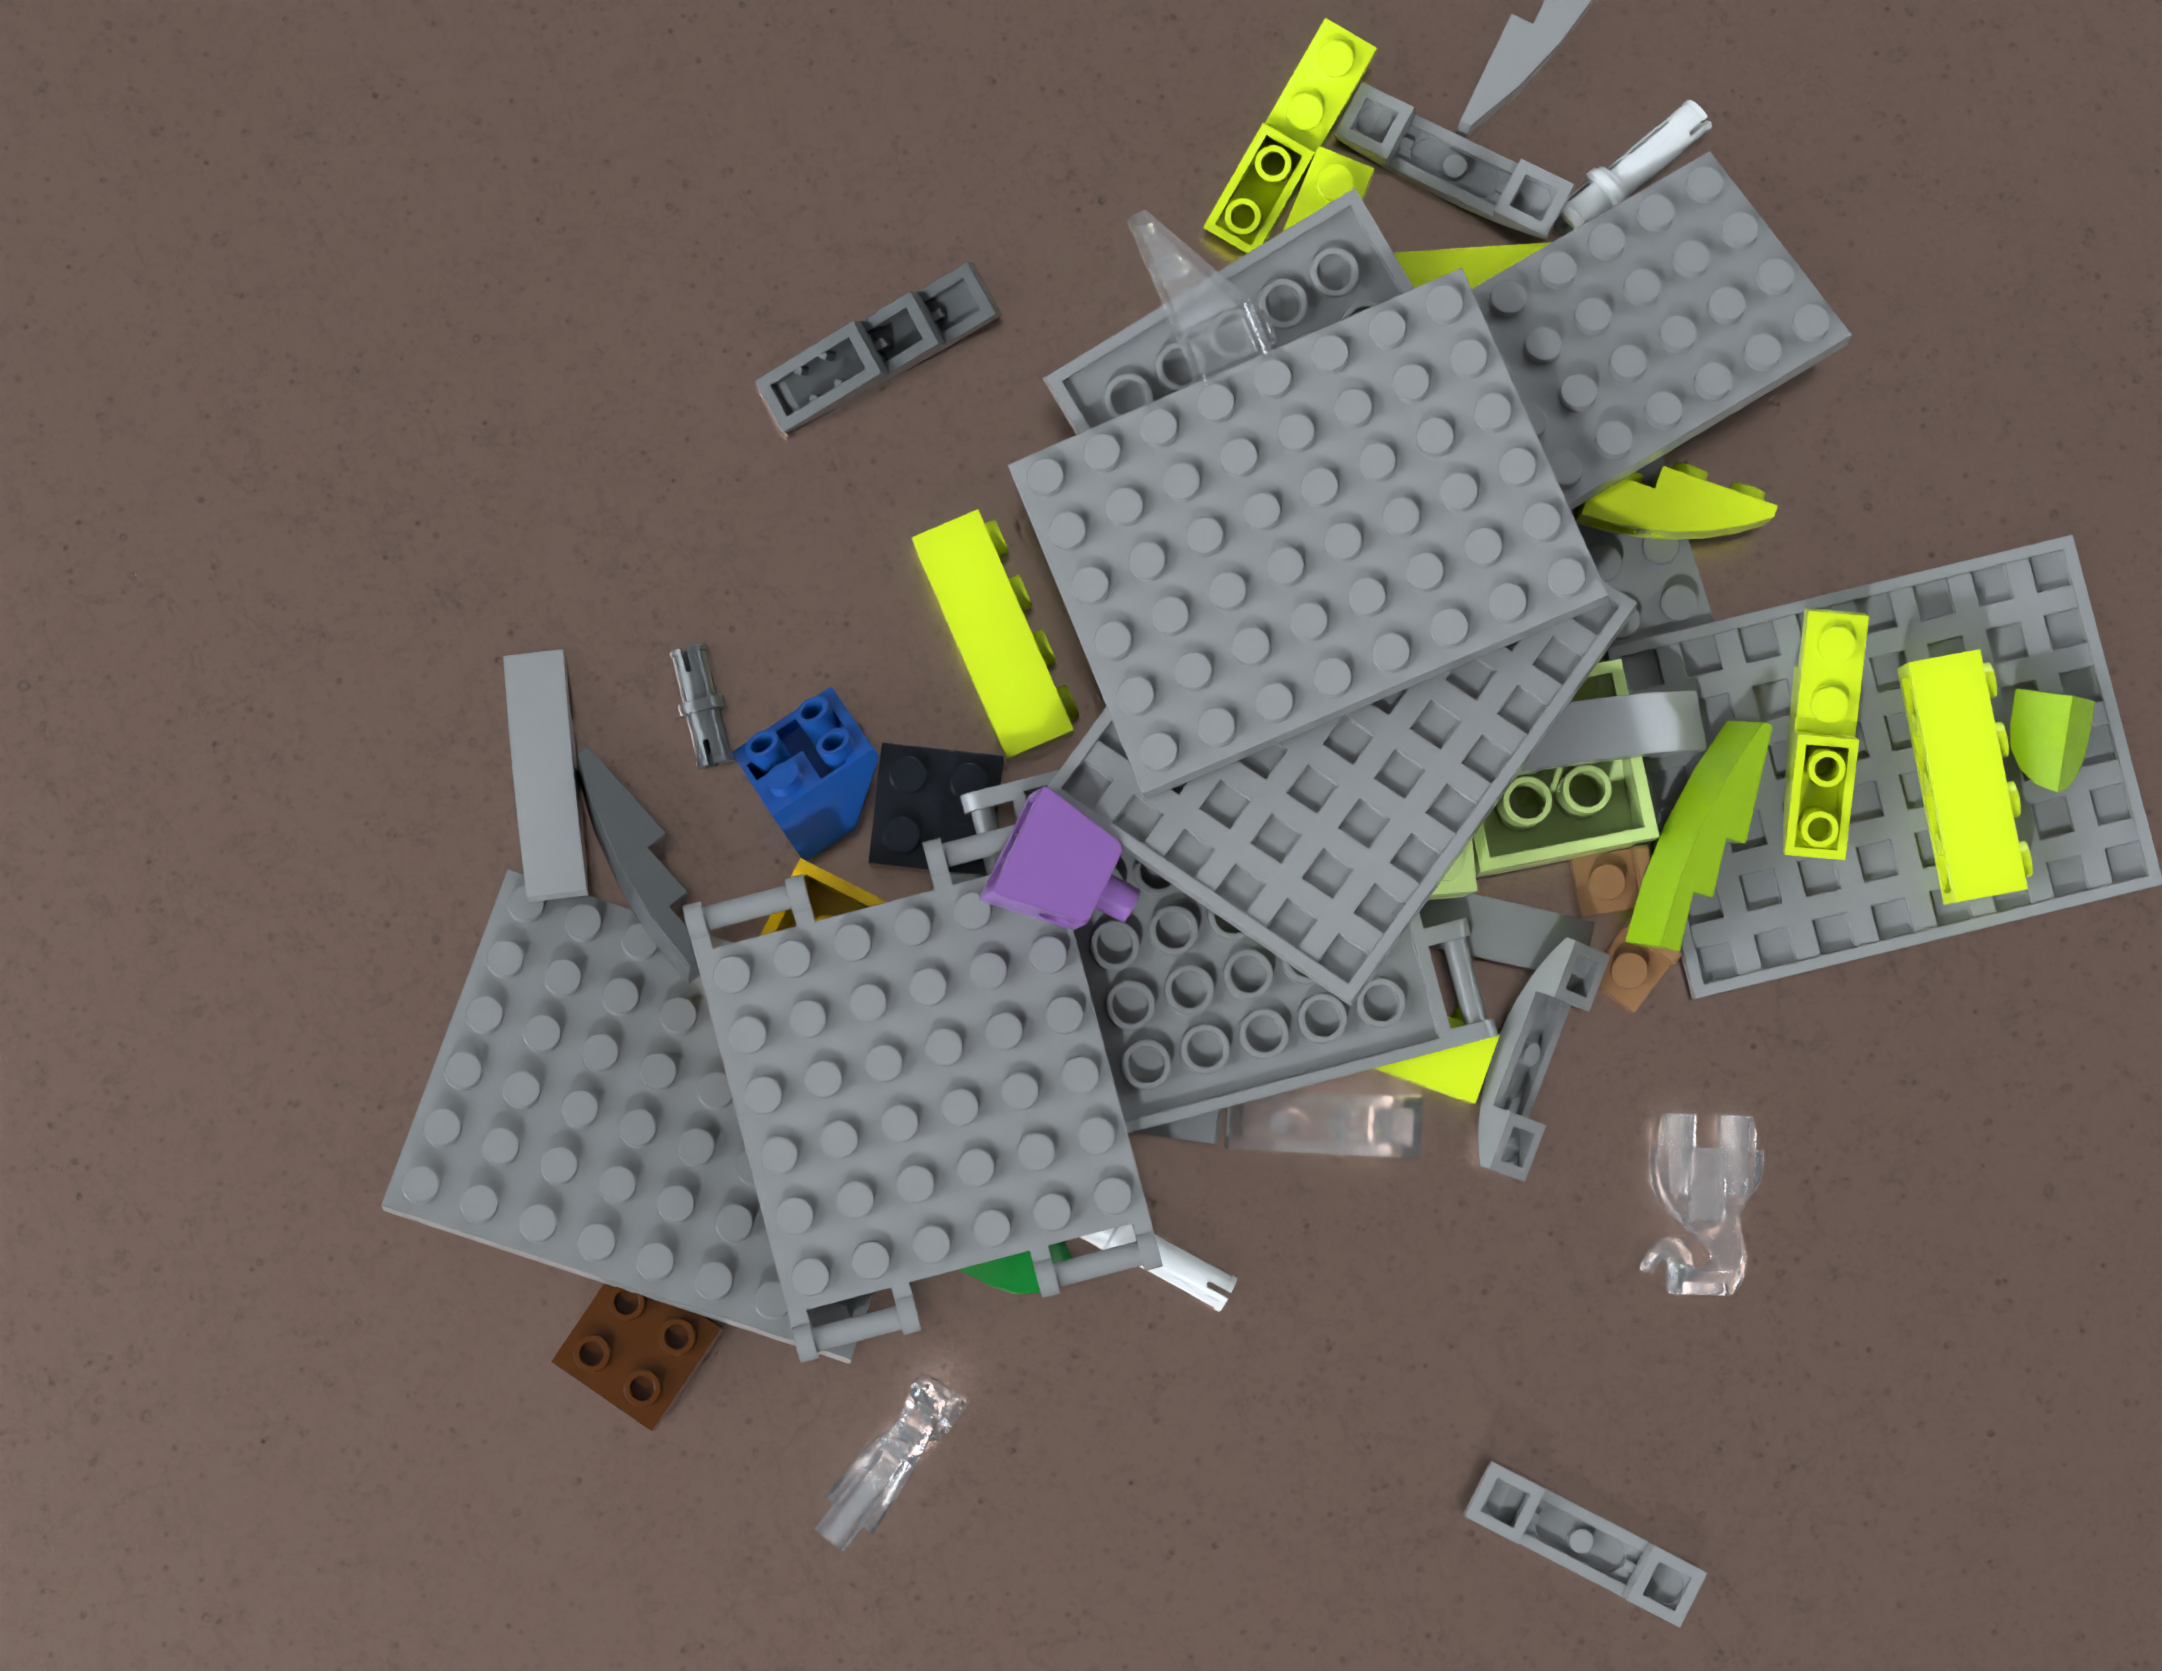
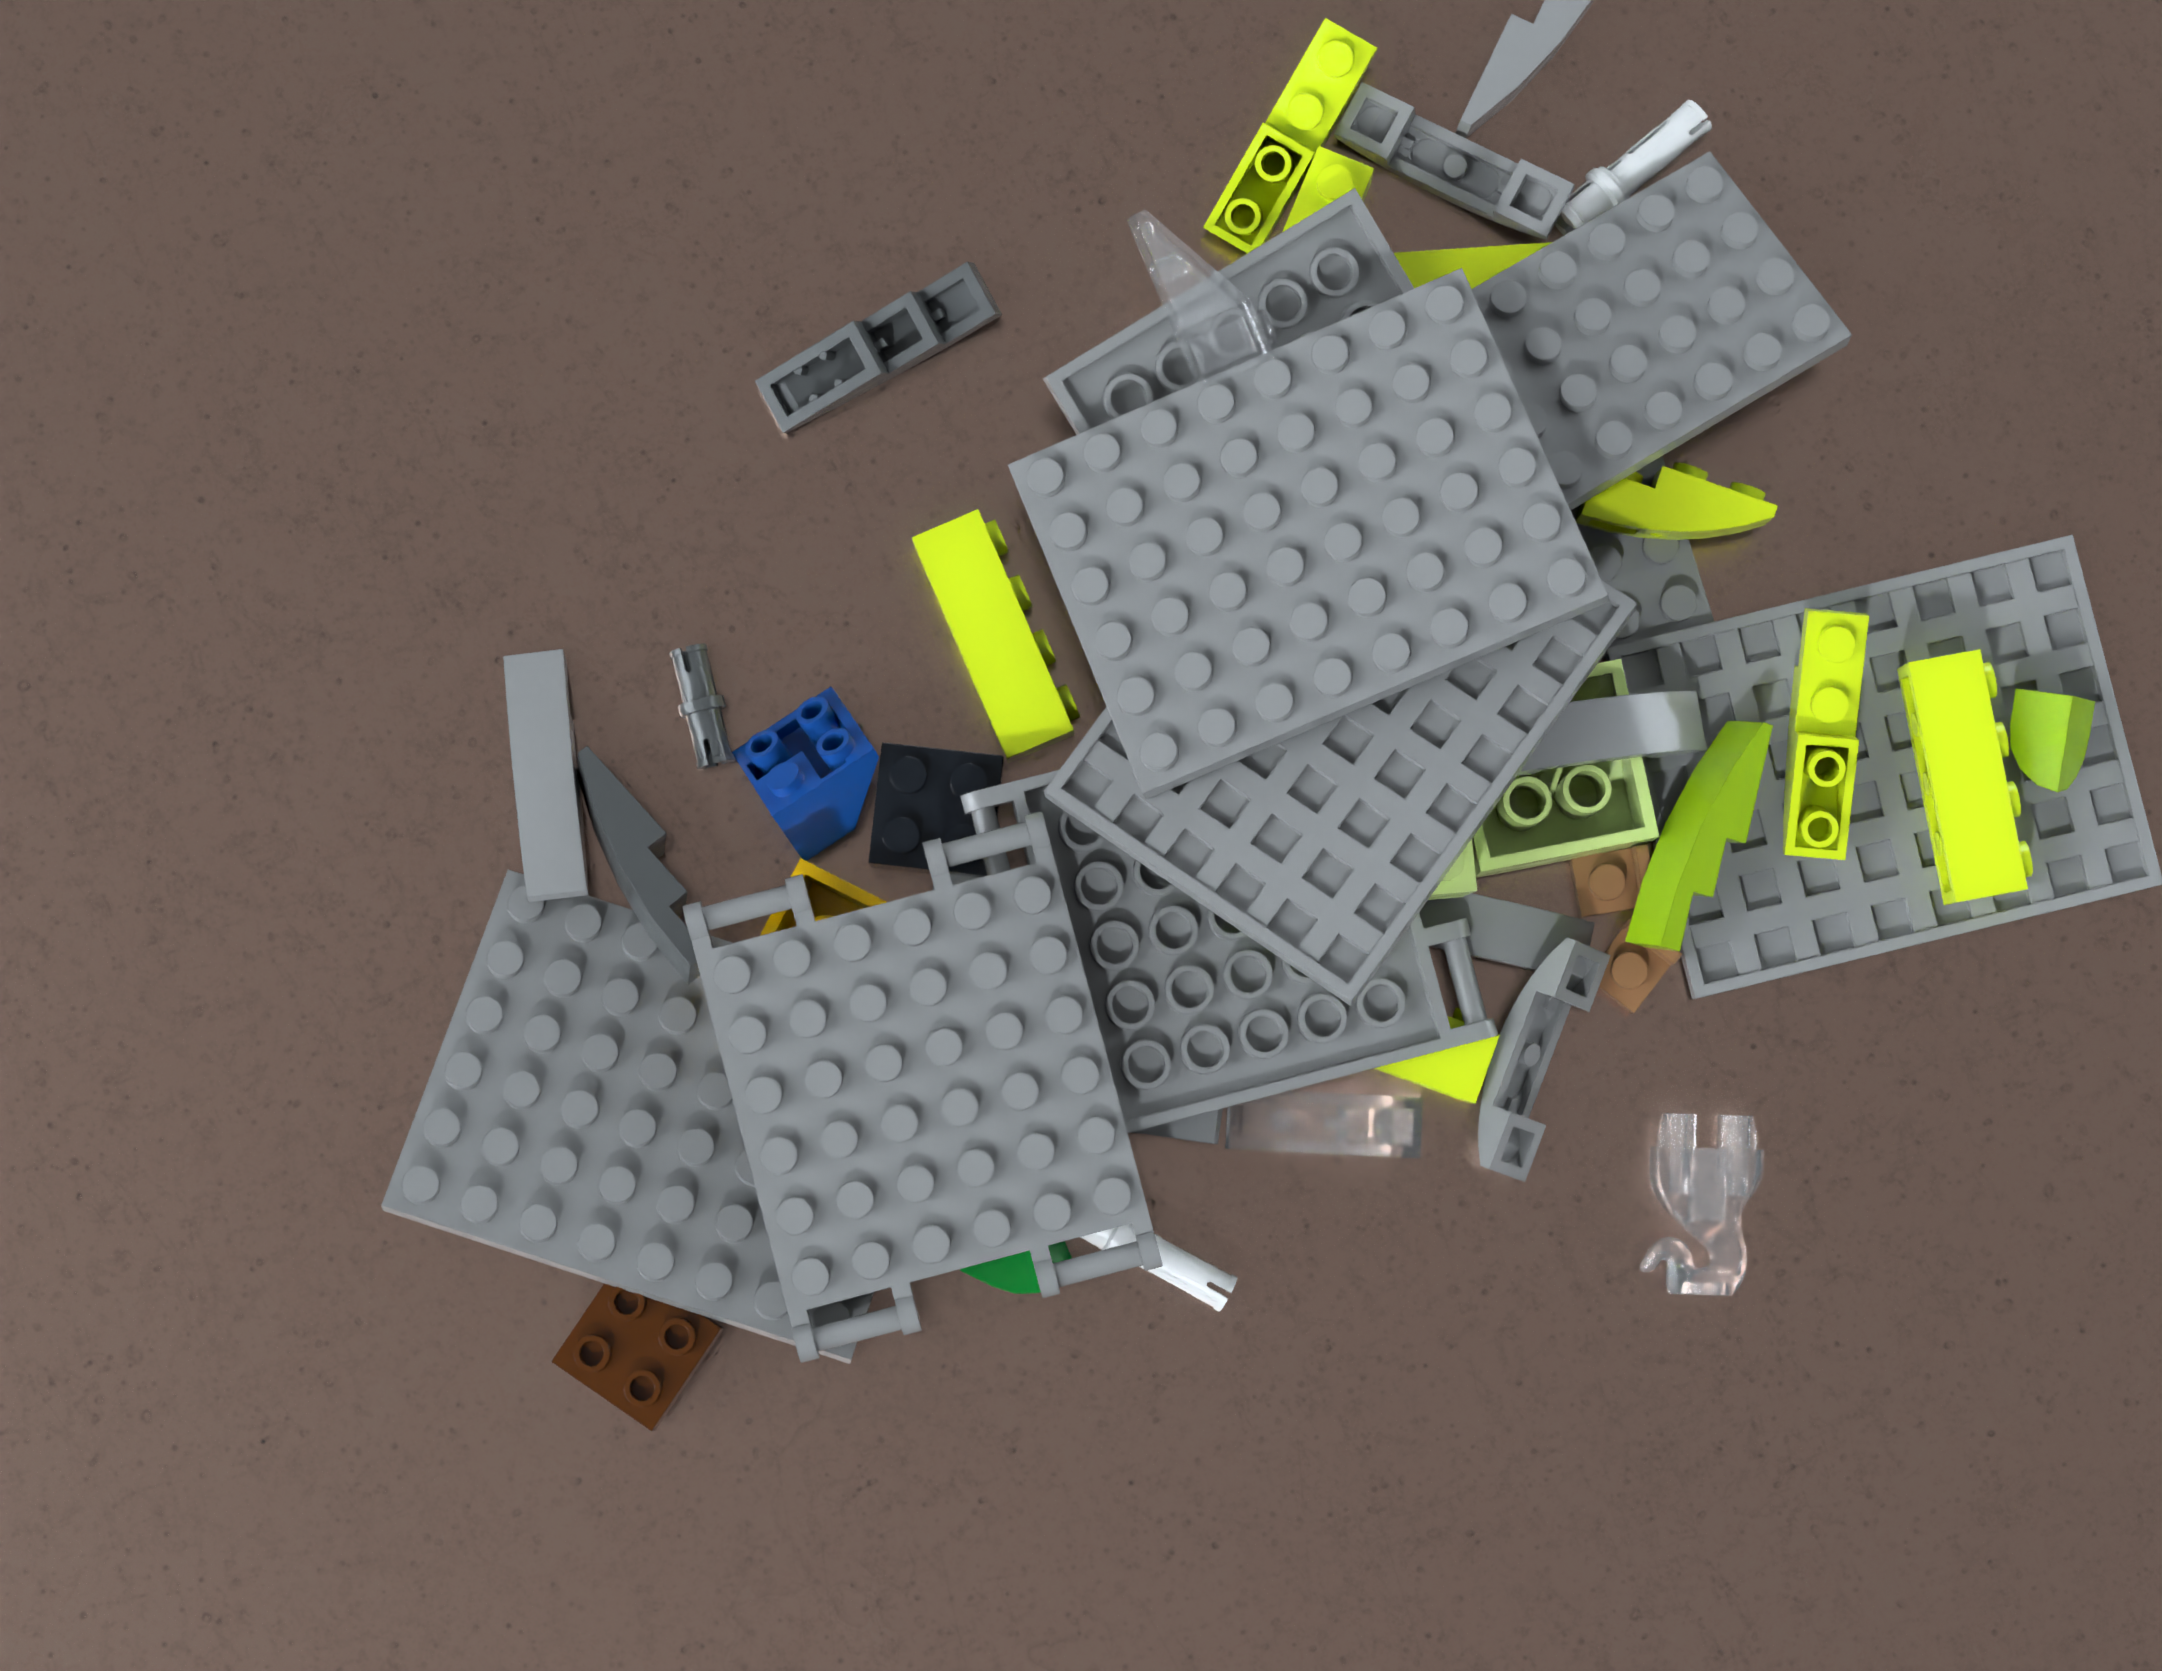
(888, 1462): clear hips -> none
(1059, 866): medium lavender torso -> none
(1585, 1543): light grey slope -> none

